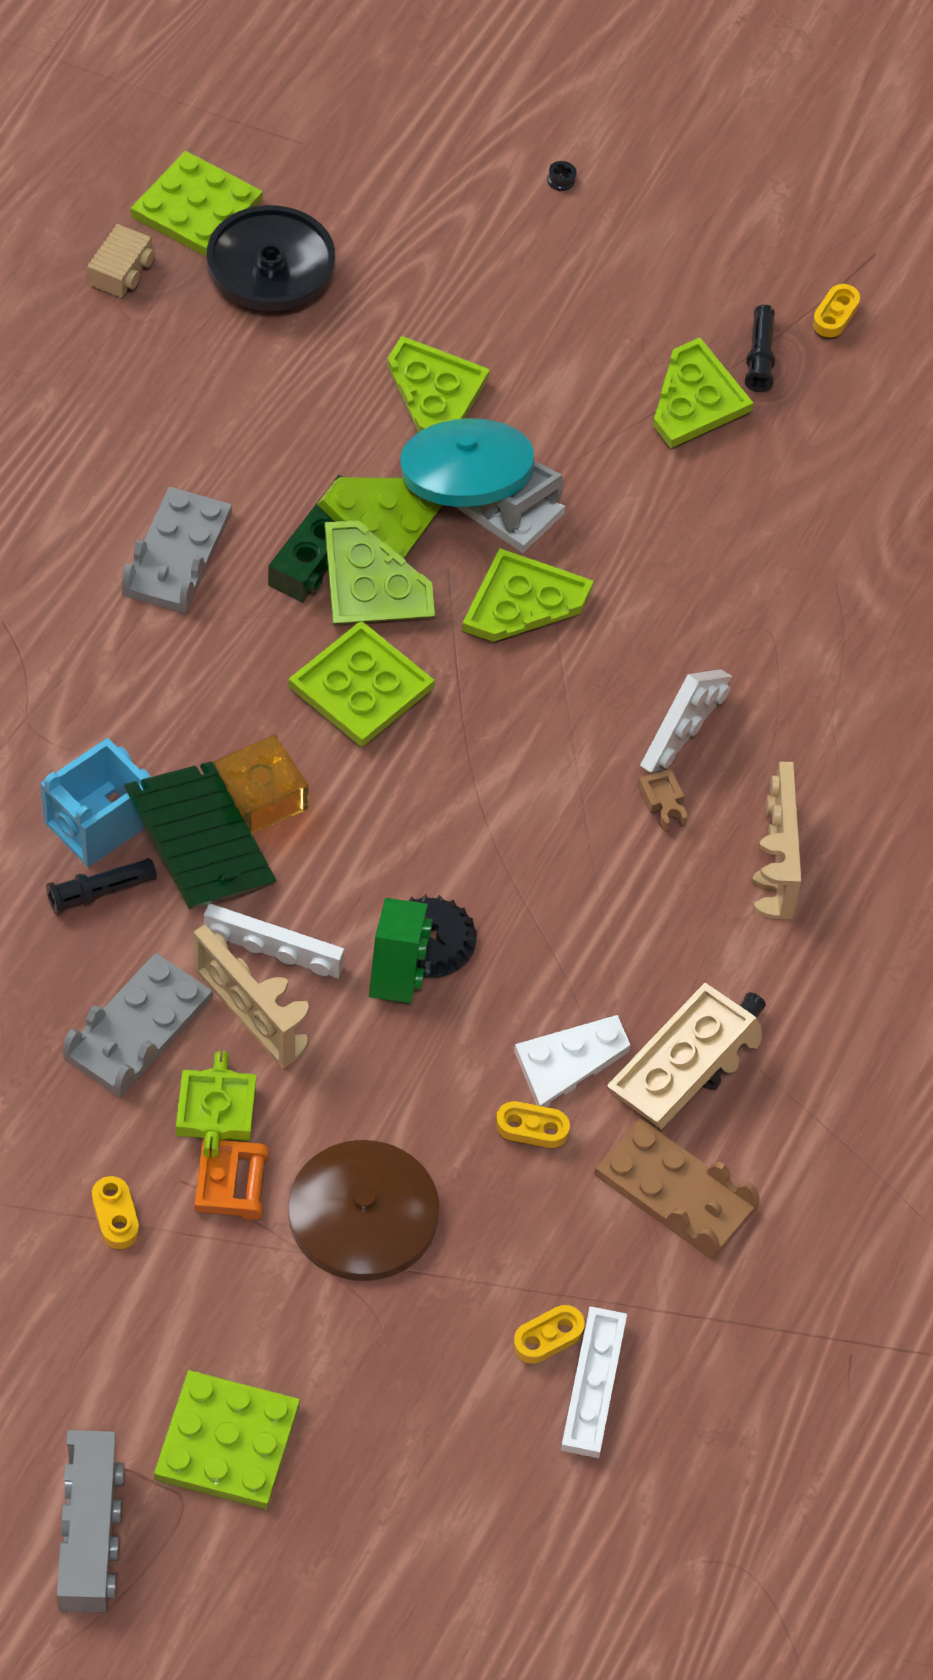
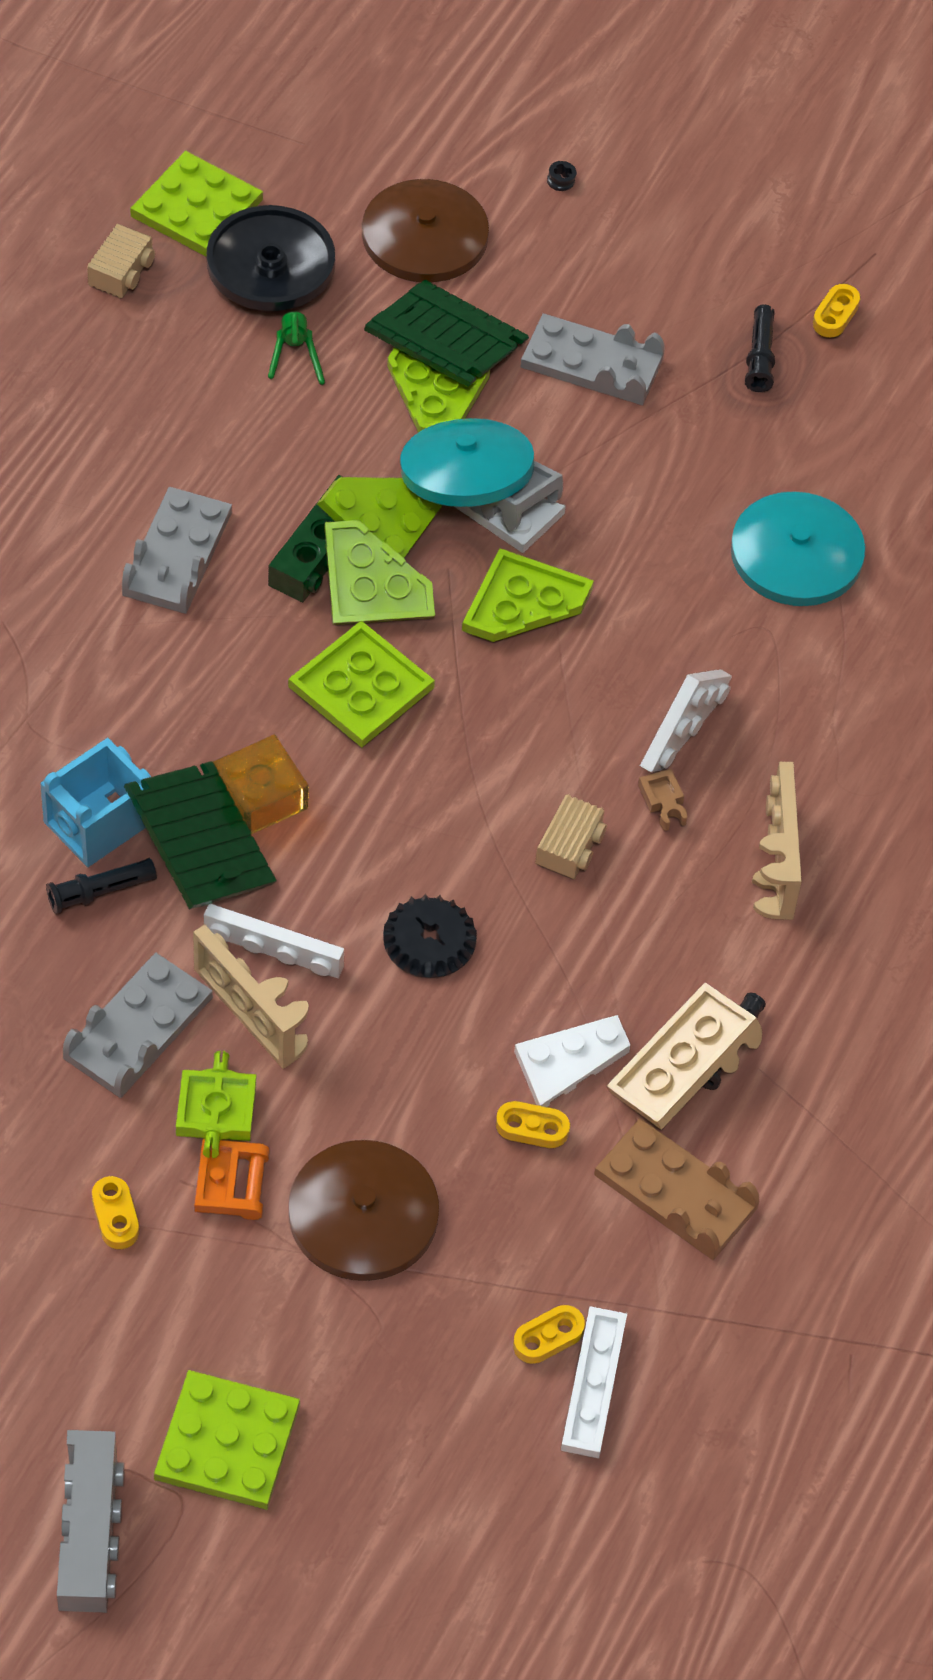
(294, 333): none -> green plant
(398, 947): green brick -> none
(425, 230): none -> reddish brown dish
(445, 332): none -> dark green door
(570, 837): none -> tan brick
(595, 358): none -> light grey hinge
(697, 395): lime plate -> none
(797, 548): none -> teal dish

